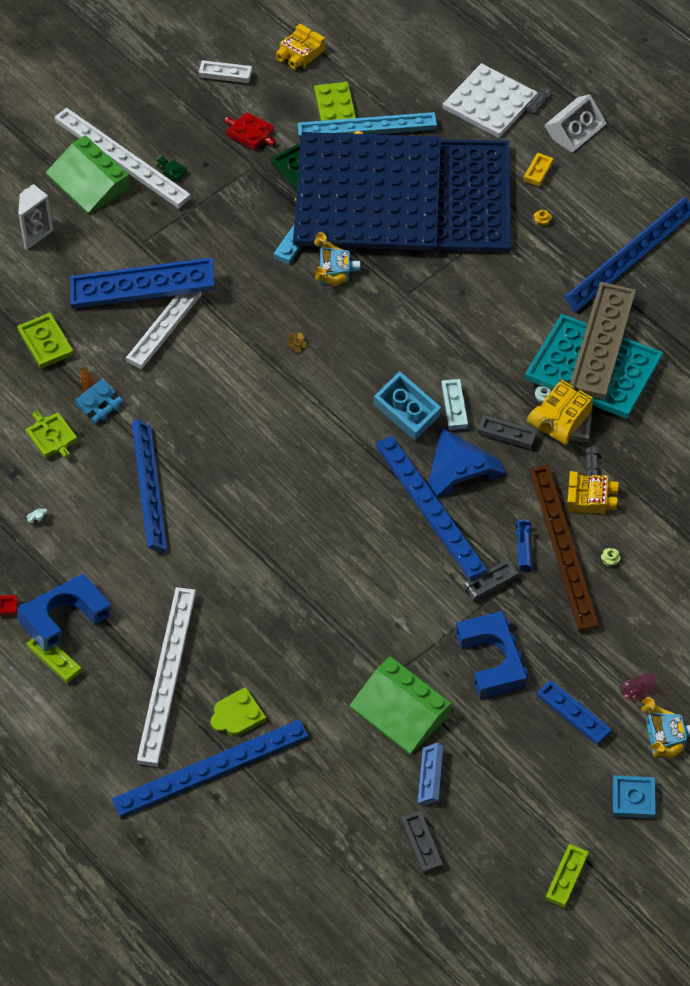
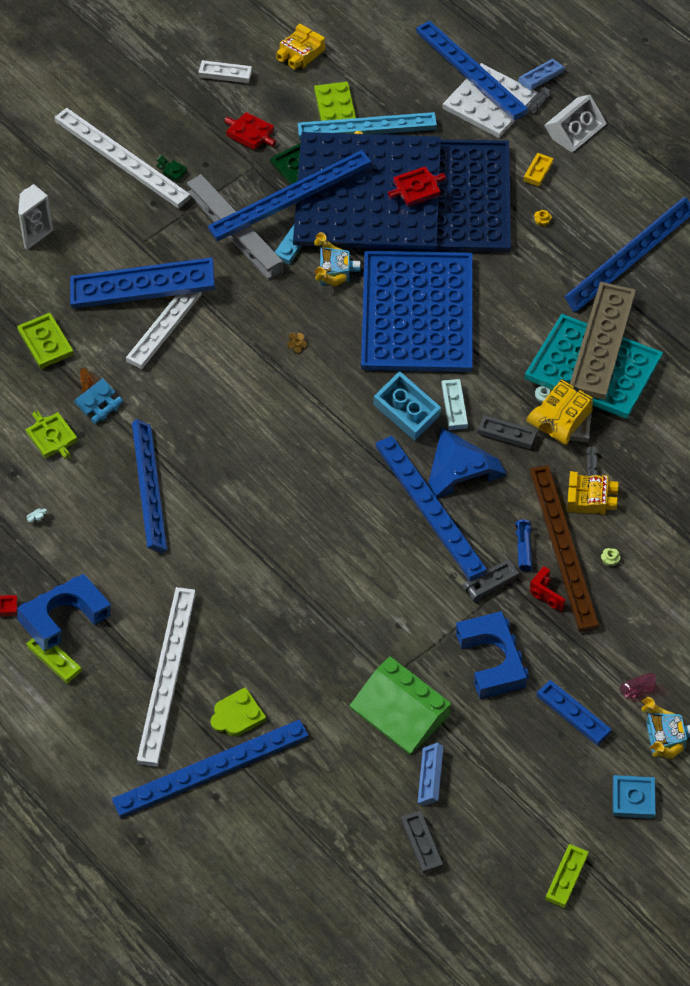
(88, 175): bright green slope -> none
(246, 239): none -> light grey tile
(289, 195): none -> blue plate
(416, 186): none -> red plate
(417, 311): none -> blue plate
(472, 70): none -> blue plate
(539, 590): none -> red bracket
(541, 74): none -> medium blue tile

